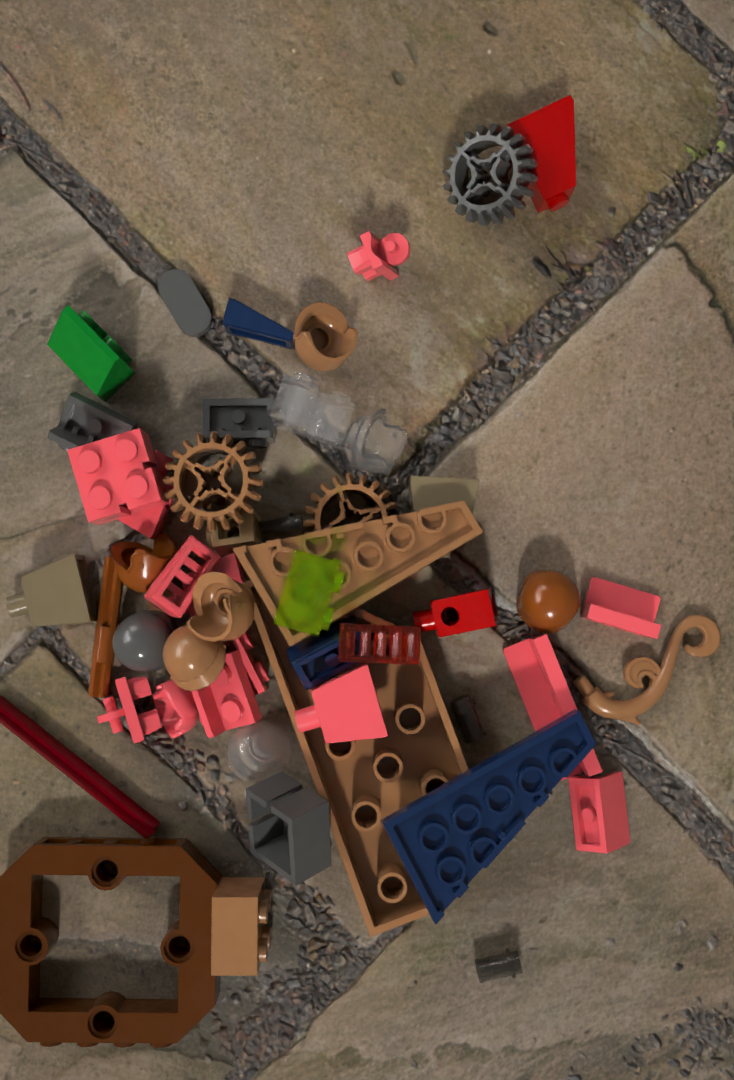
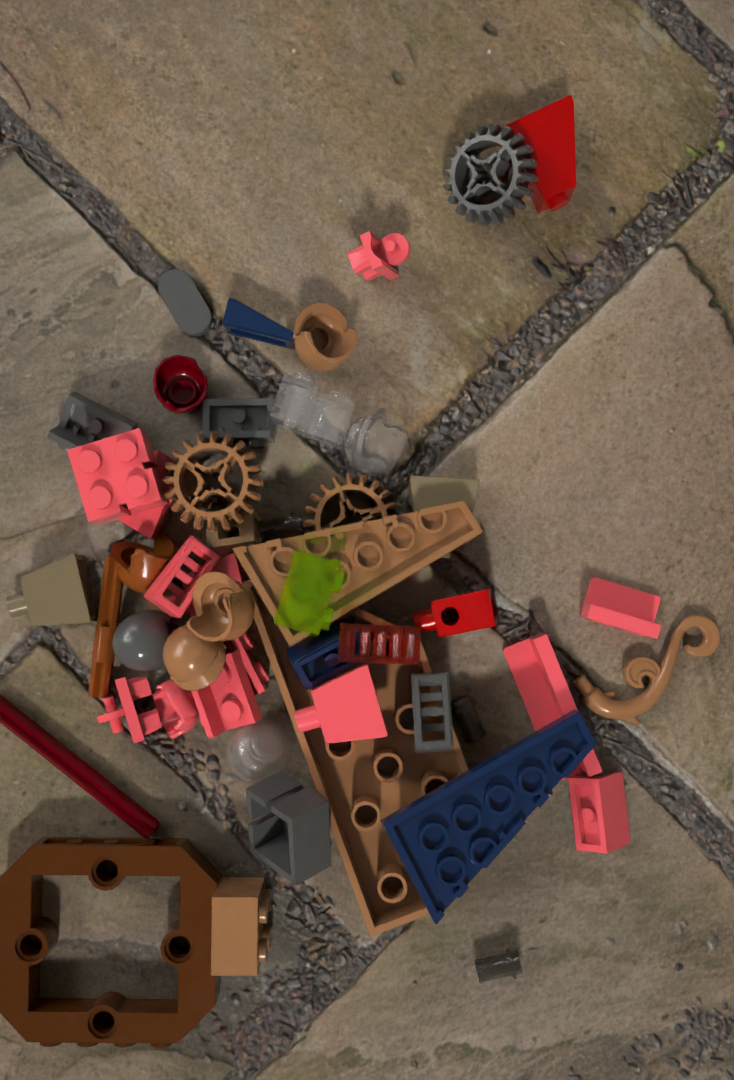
(94, 360): green slope -> none
(180, 384): none -> dark red hair
(432, 745): none -> dark grey slope
(548, 601): dark orange helmet -> none

